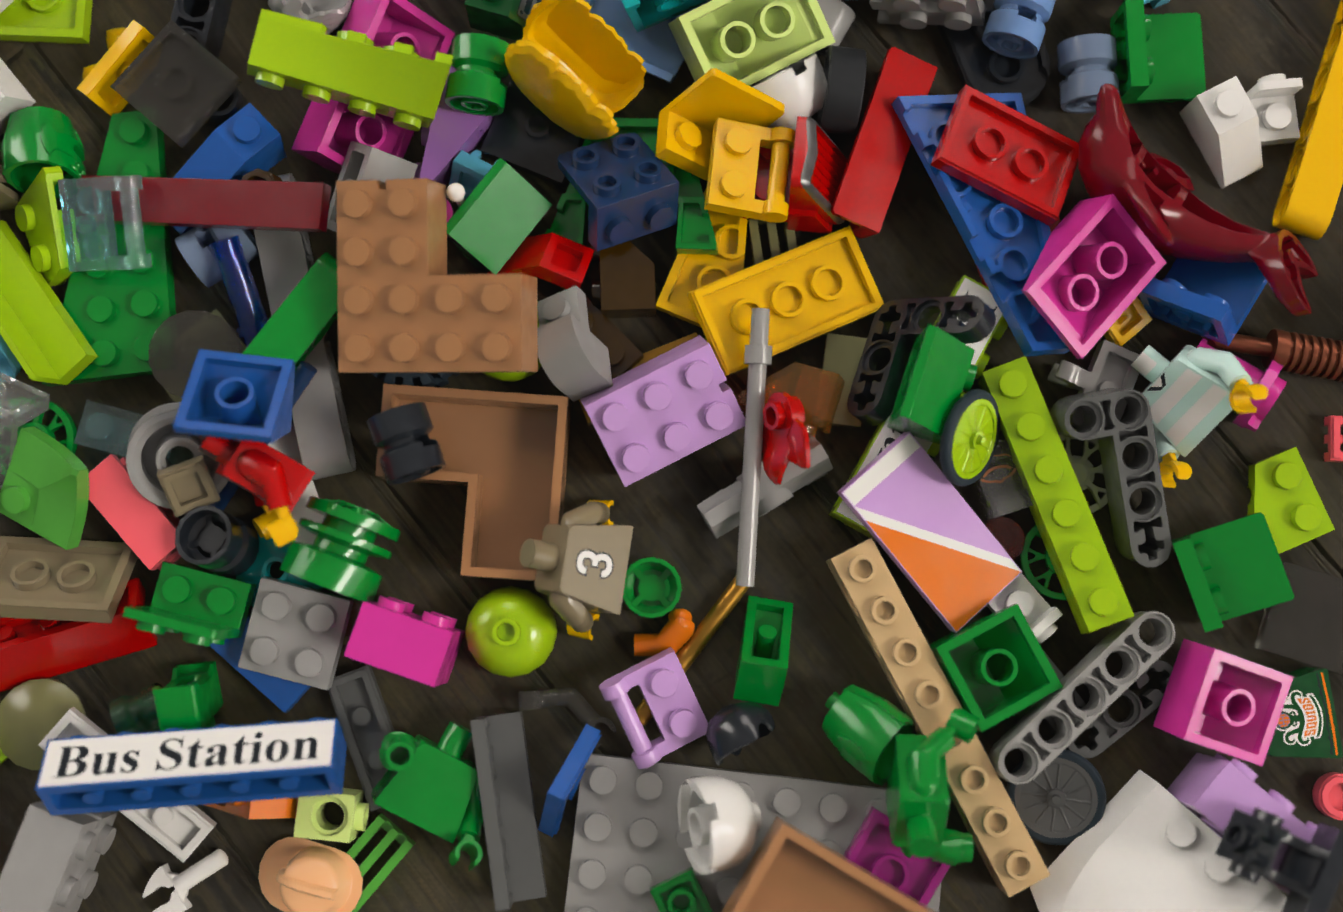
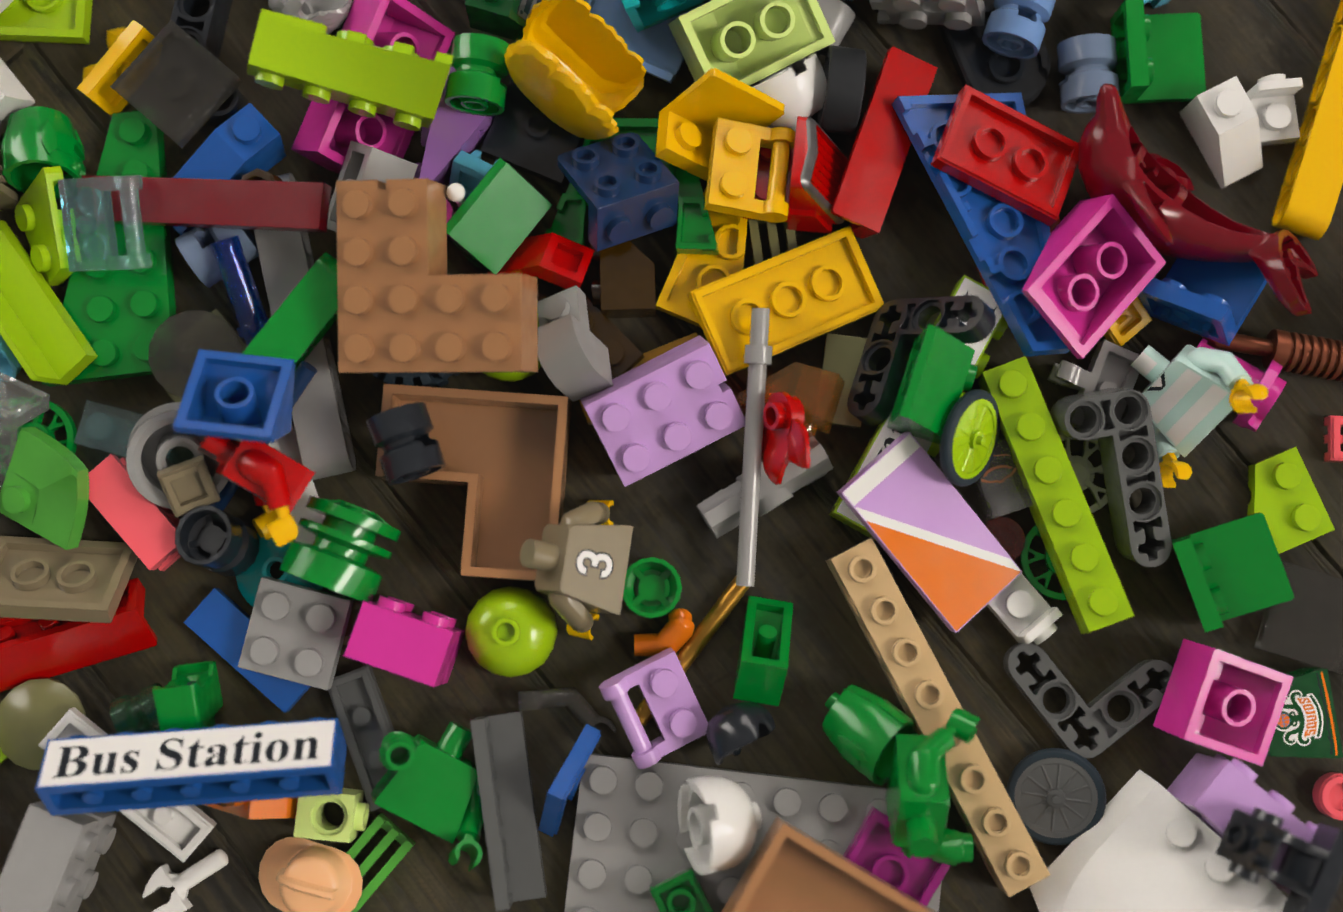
(196, 603): green bracket -> none
(996, 666): green slope -> none
(1102, 689): light grey beam -> none

